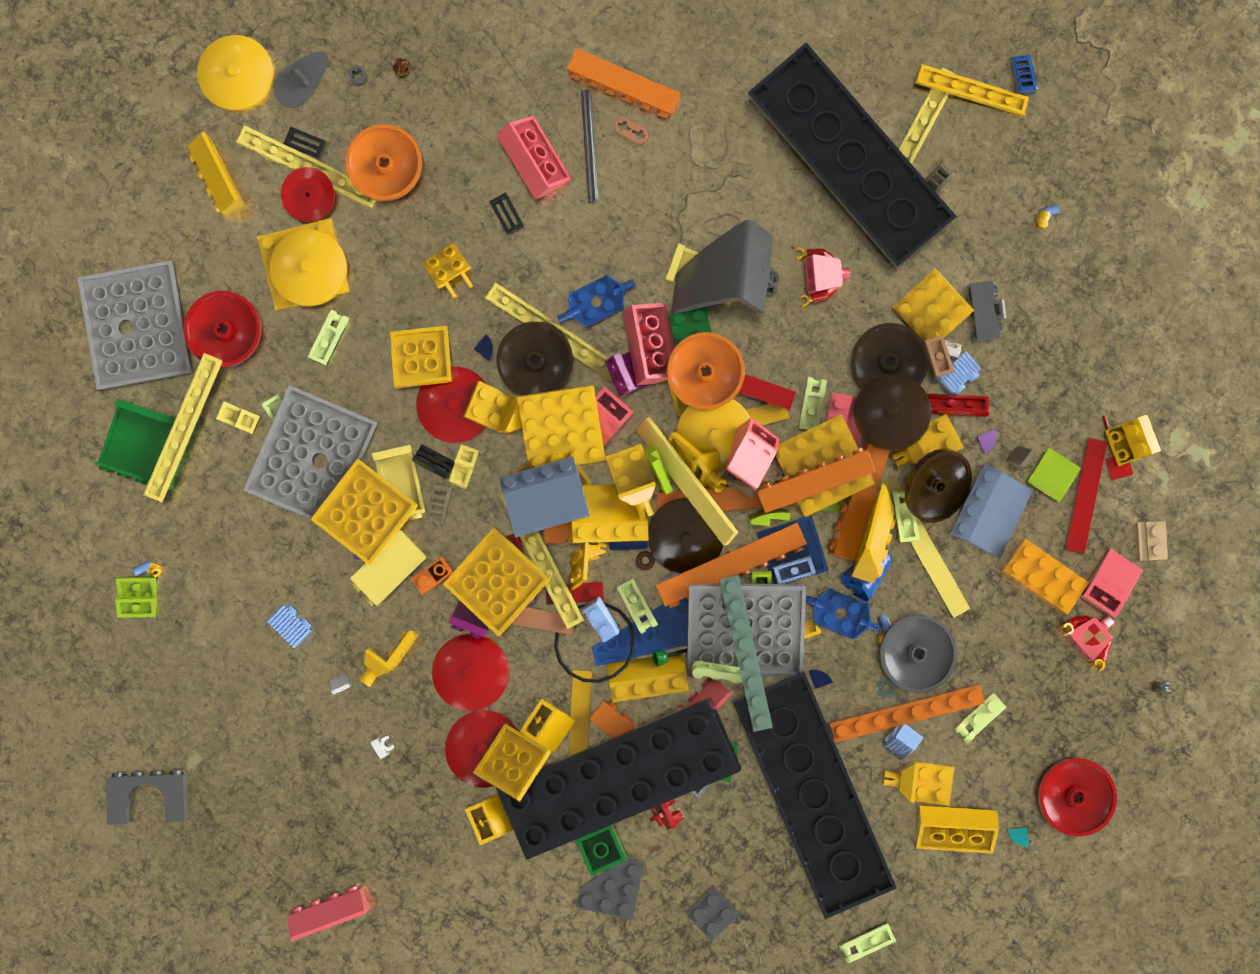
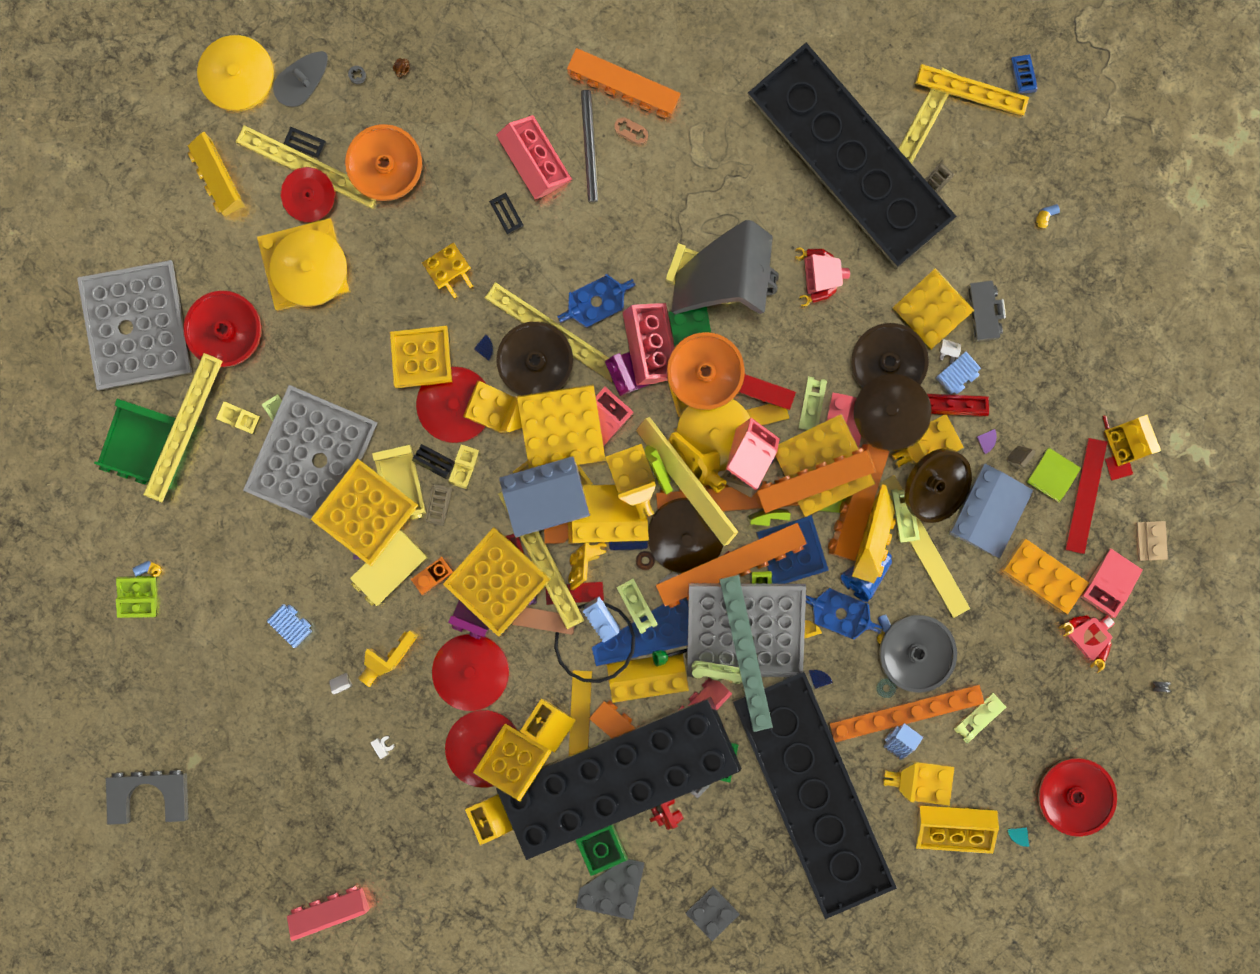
(328, 338): yellowish green plate -> none
(794, 570): light blue brick -> none
(867, 942): yellowish green plate -> none
(938, 356): medium nougat plate -> none

